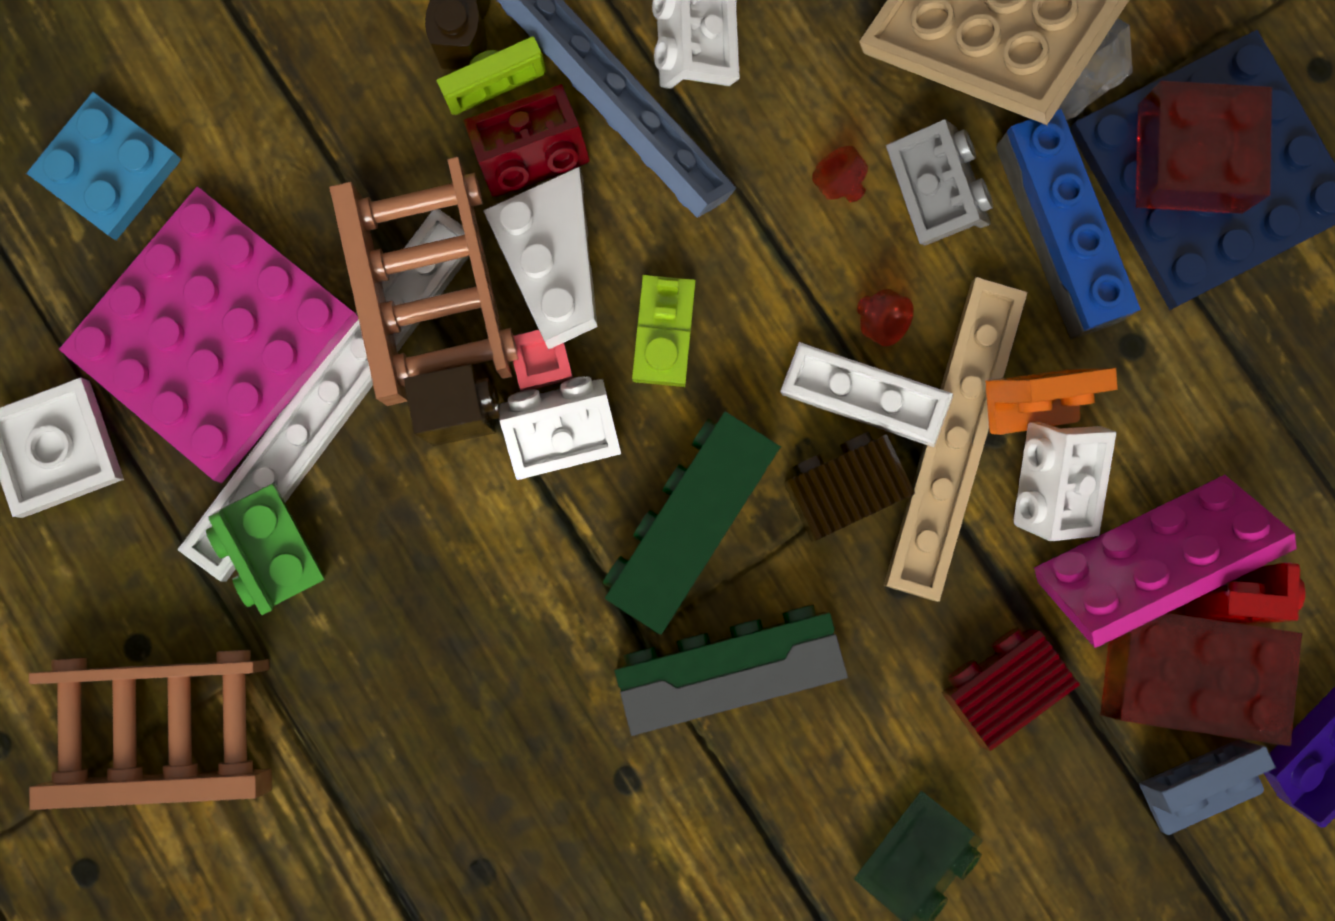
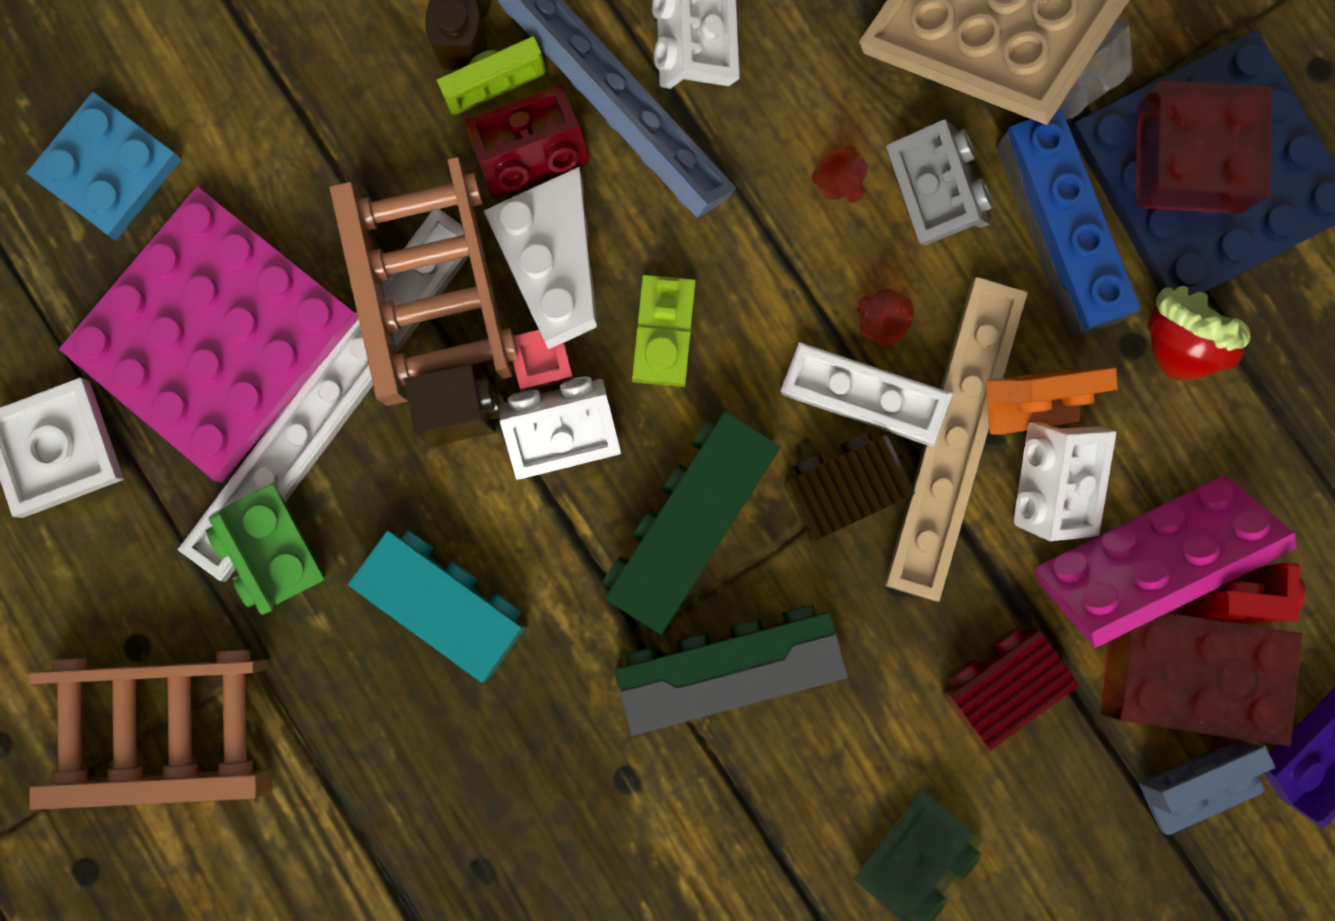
(439, 603): none -> teal brick
(1192, 338): none -> hair

